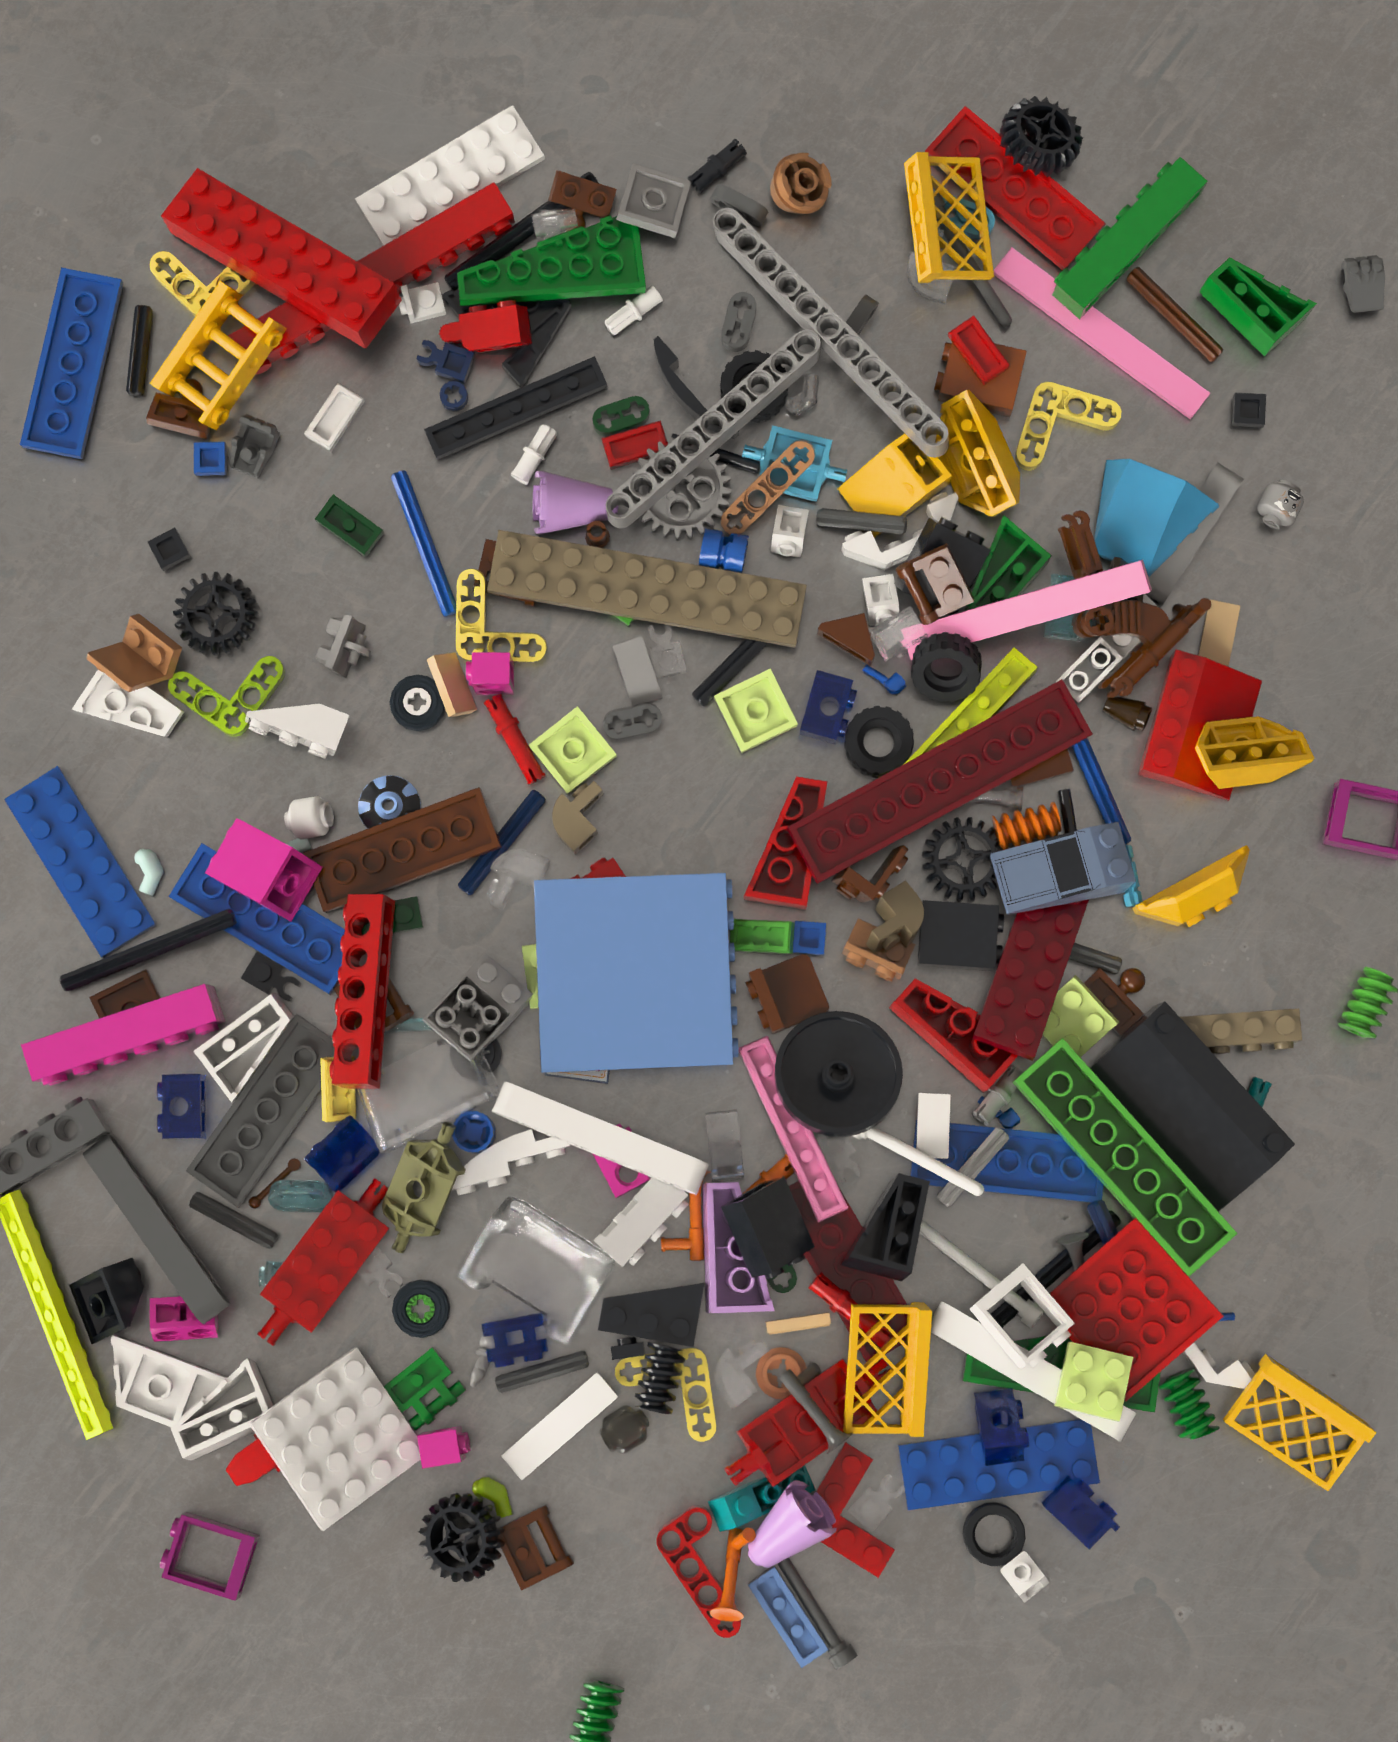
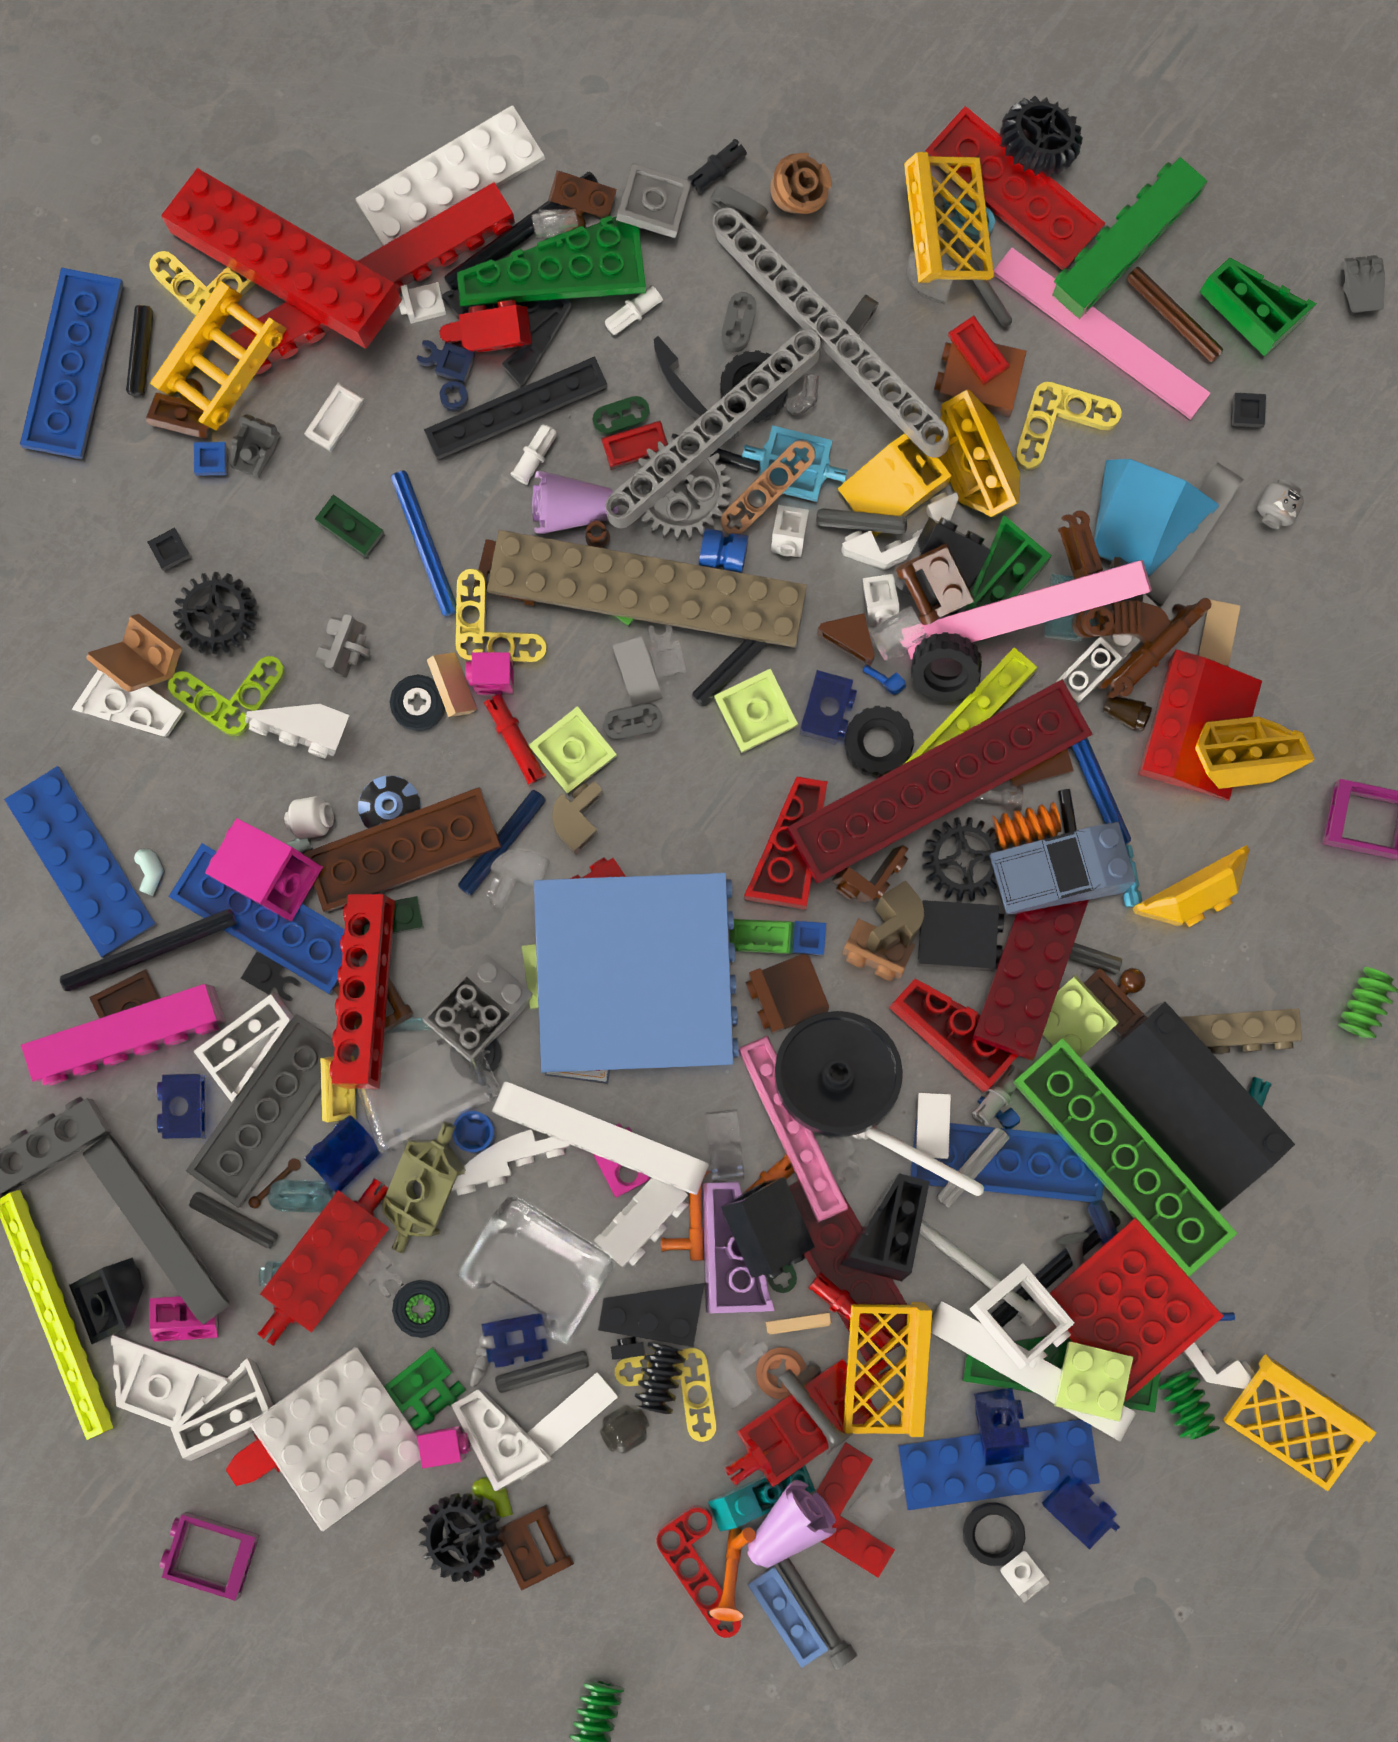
(498, 1440): none -> white wing

